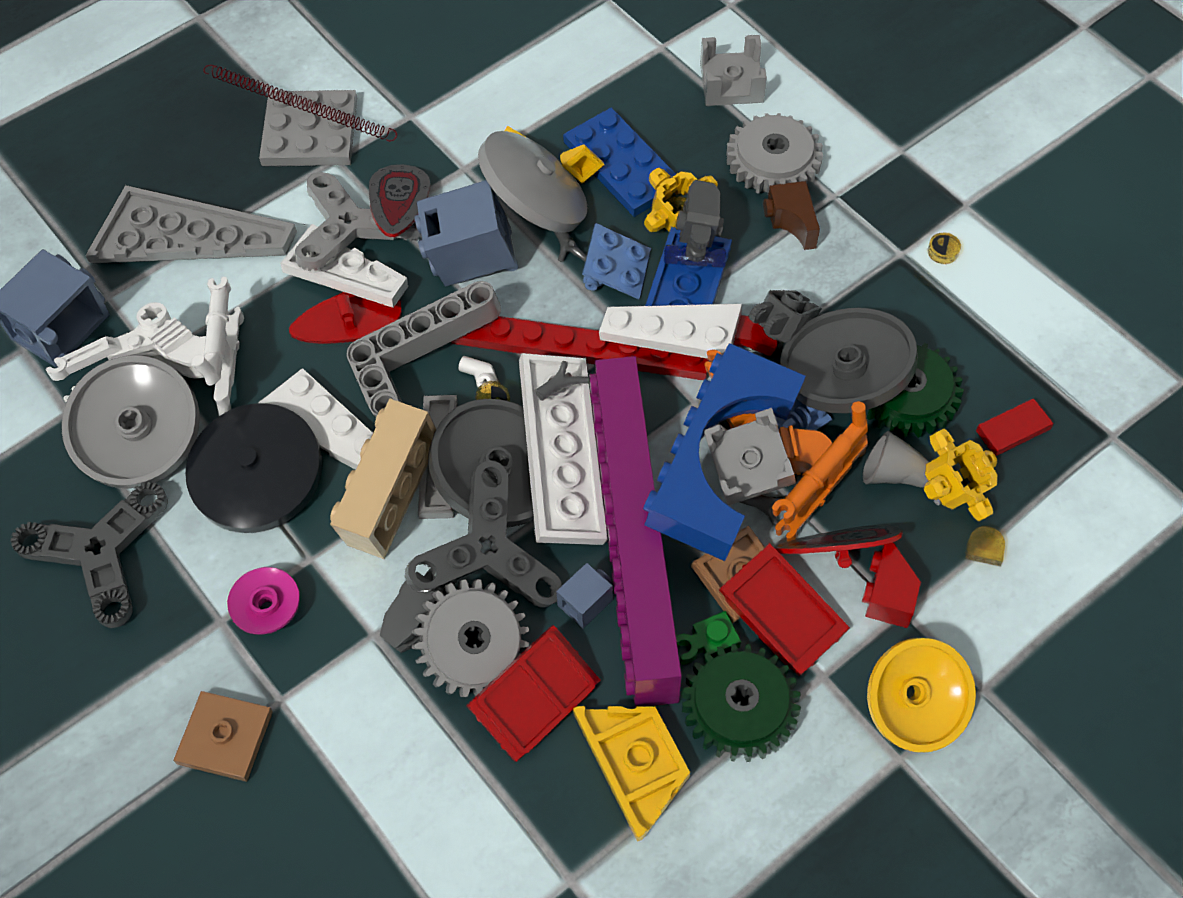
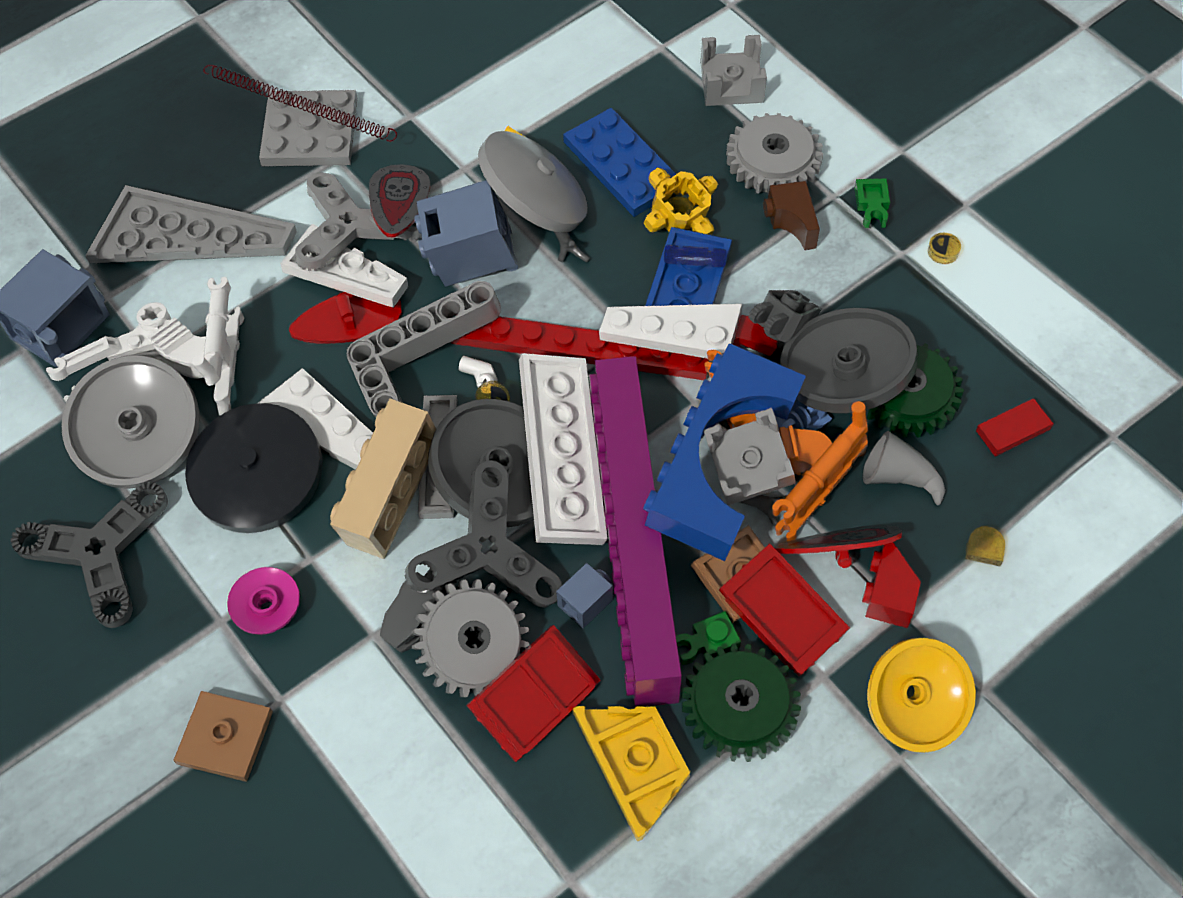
(559, 381): dark grey bar -> none
(581, 162): yellow slope -> none
(615, 262): medium blue hinge -> none
(700, 219): dark grey hinge -> none
(873, 198): none -> green plate
(946, 483): yellow piece -> none

